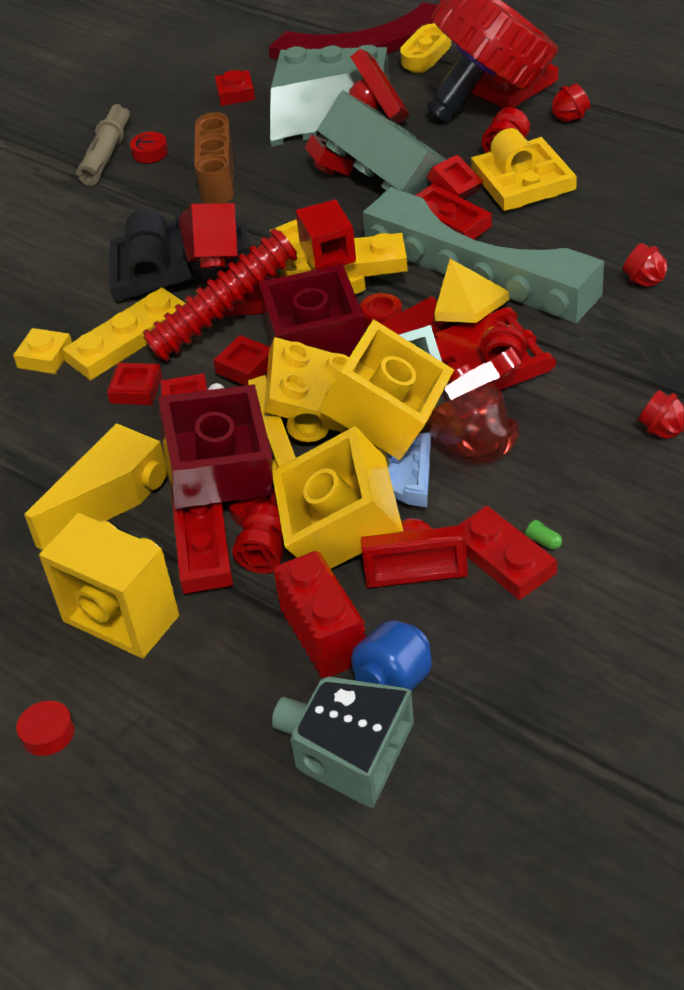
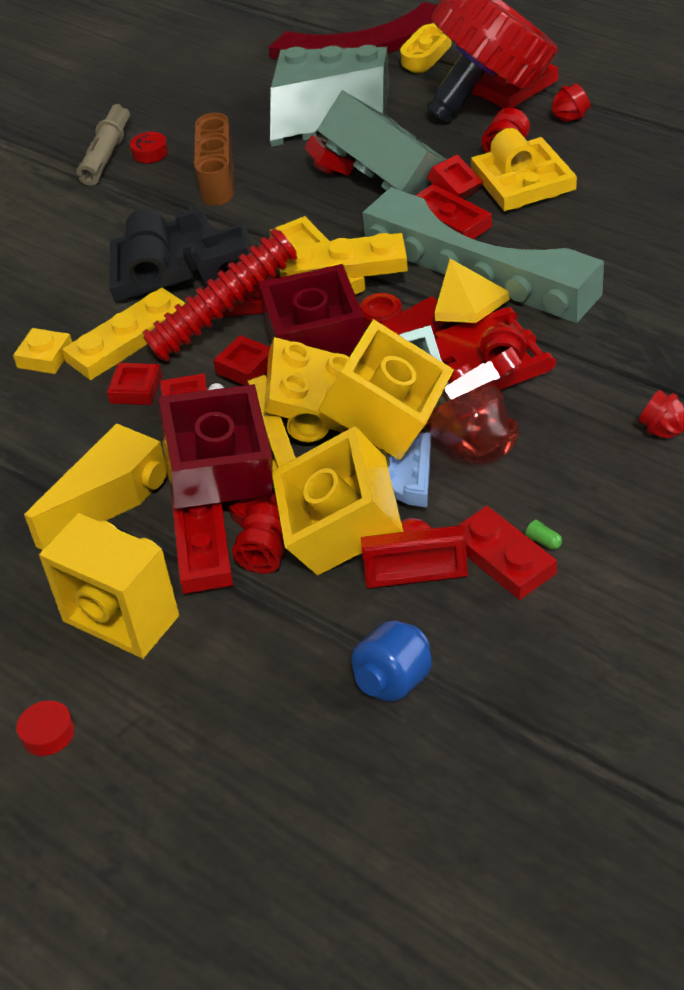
(209, 234): red slope -> none
(234, 87): red plate -> none
(319, 612): red brick -> none
(326, 235): red brick -> none
(348, 734): torso -> none
(376, 88): red tile -> none
(645, 266): red plate -> none

